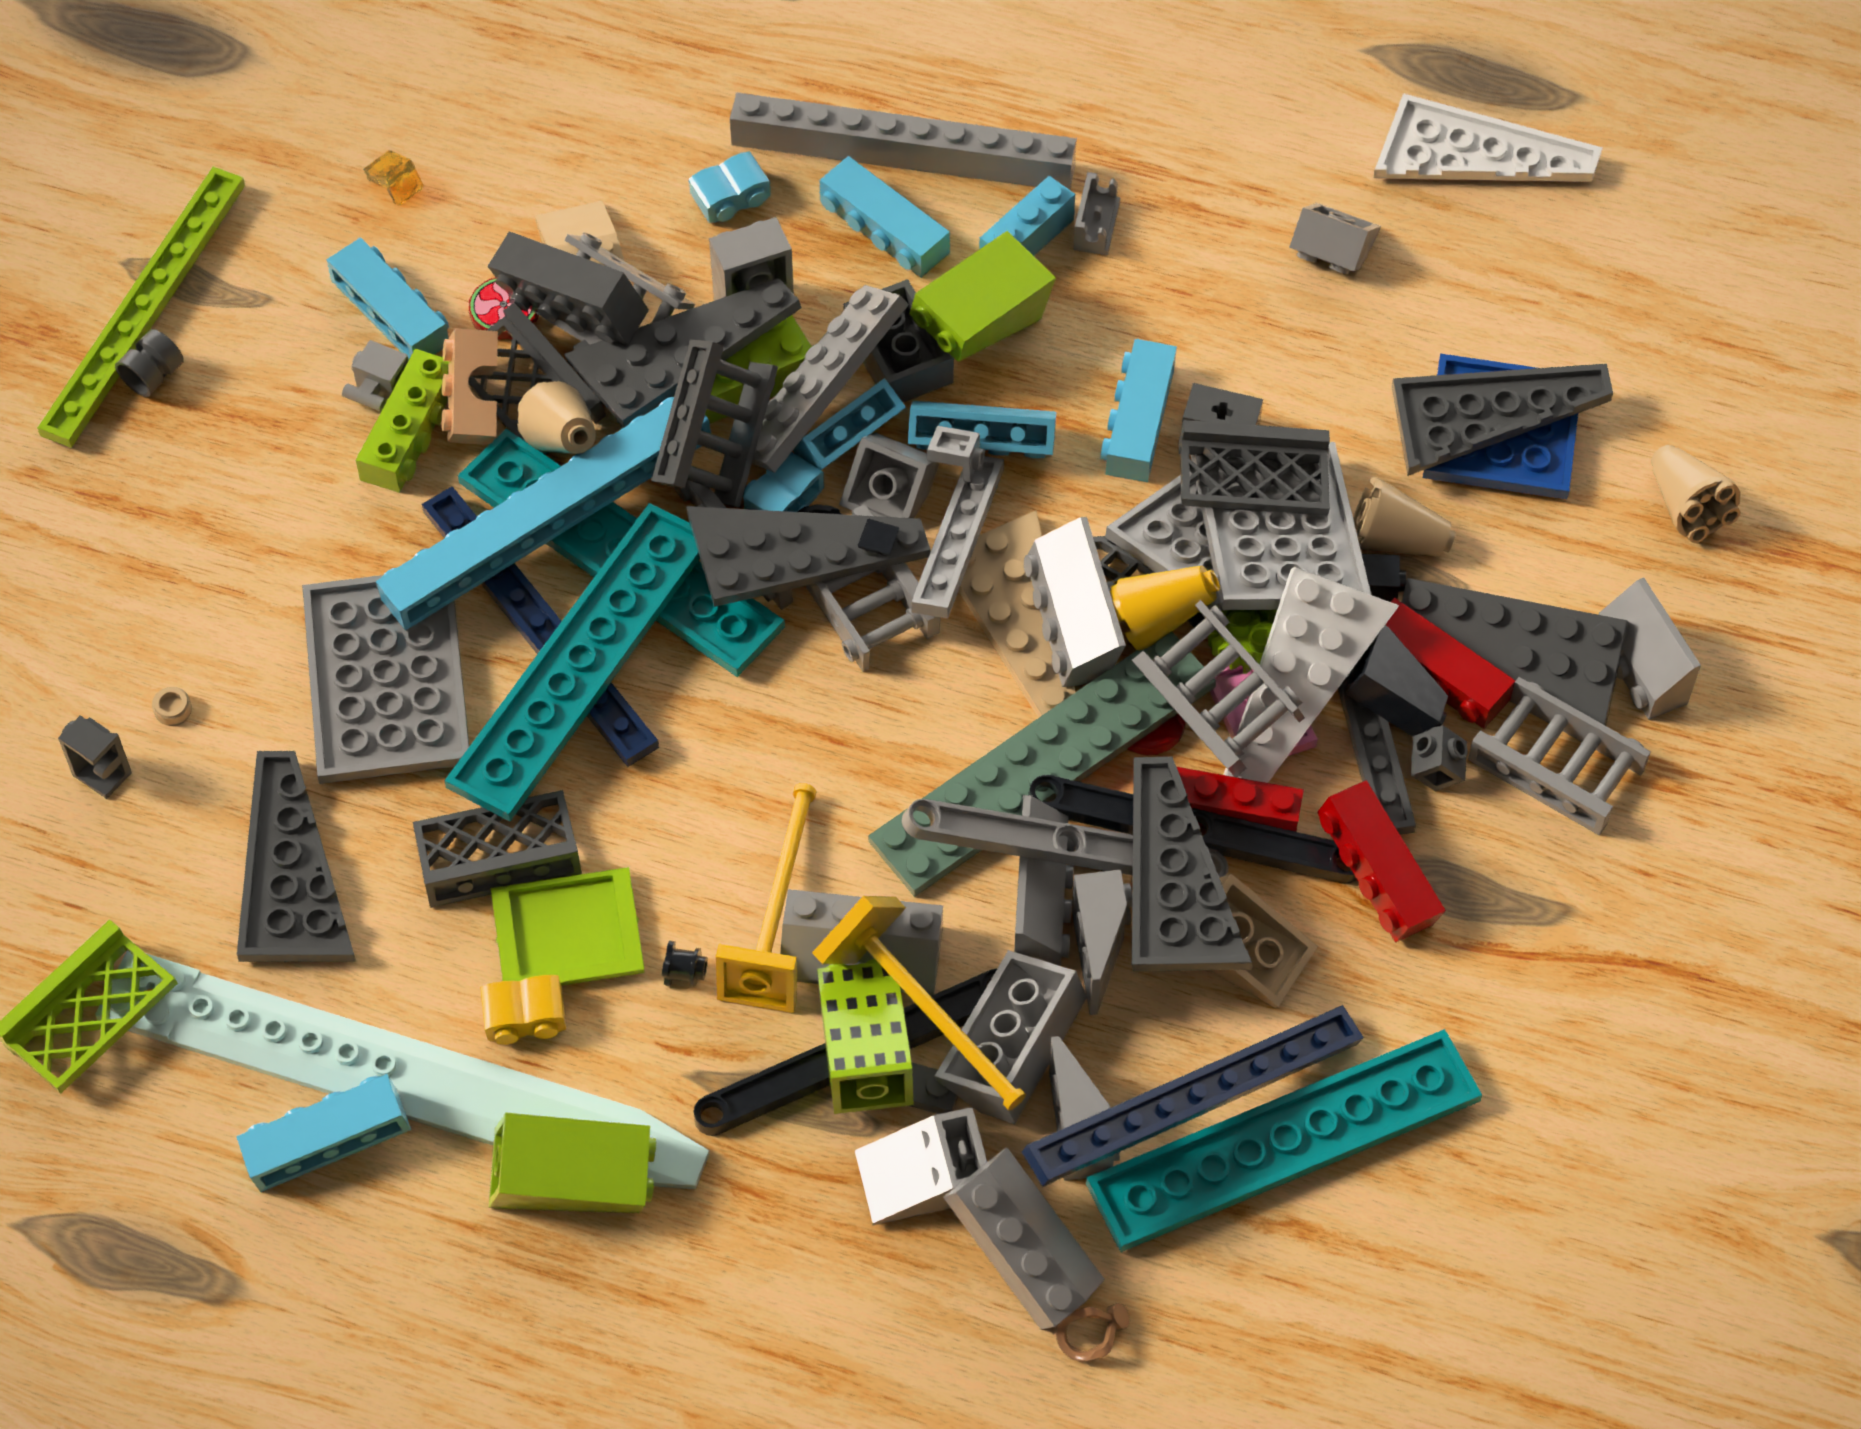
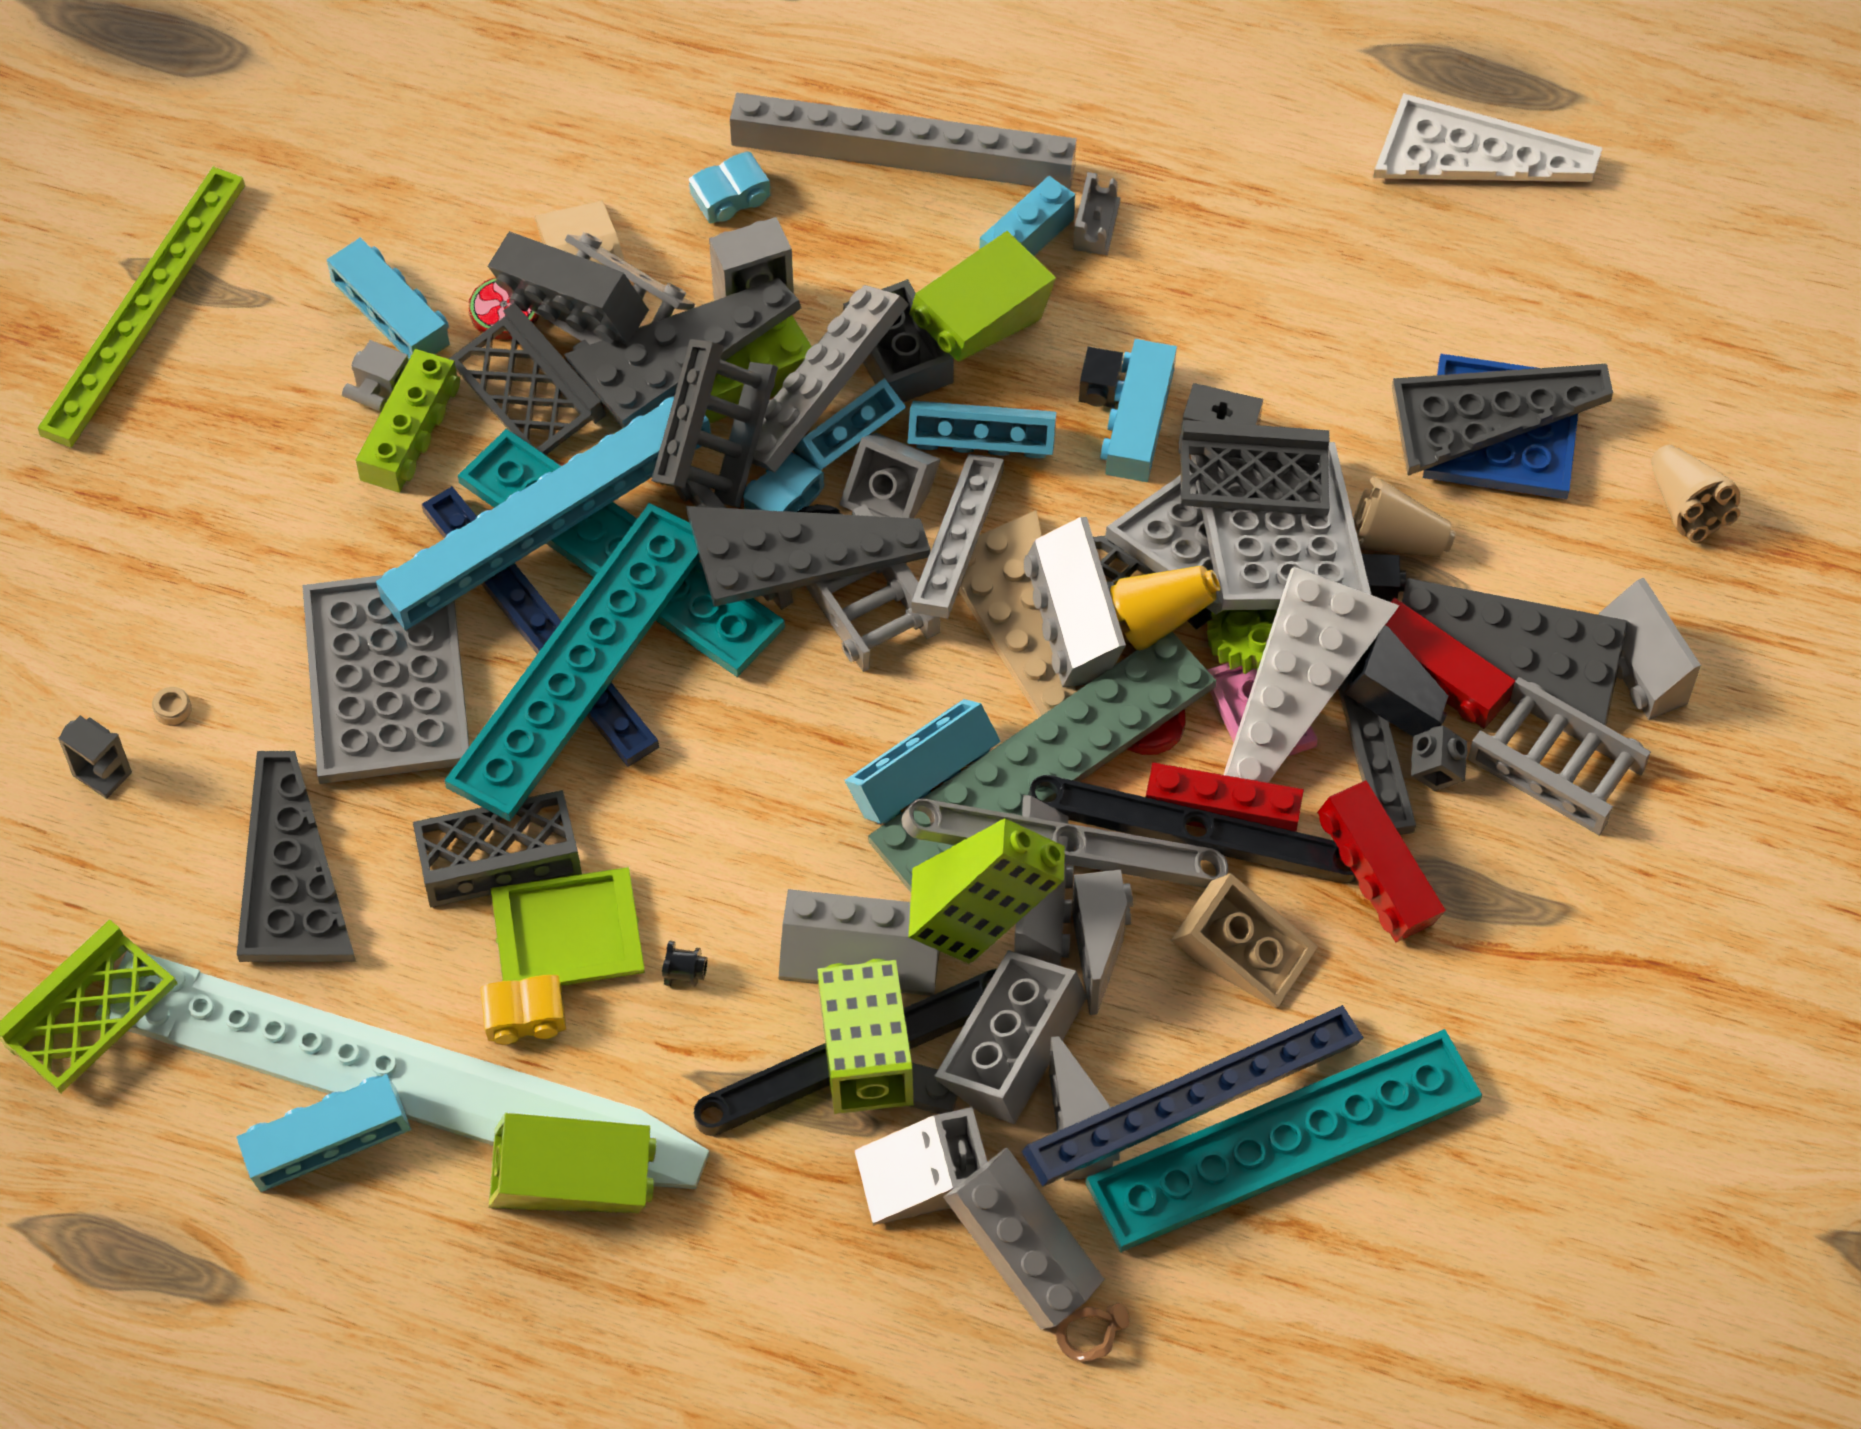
(146, 366): dark grey wheel -> none
(396, 175): clear yellow bracket -> none
(468, 417): light nougat arch -> none
(555, 419): tan cone -> none
(759, 975): yellow tile -> none
(860, 933): yellow tile -> none
(878, 537): black piece -> none
(884, 217): medium azure brick -> none
(922, 761): none -> medium azure brick
(958, 449): light grey bracket -> none
(982, 888): none -> lime slope
(1100, 377): none -> black brick
(1176, 896): dark grey wing -> none
(1207, 721): light grey fence -> none
(1333, 237): light grey slope -> none

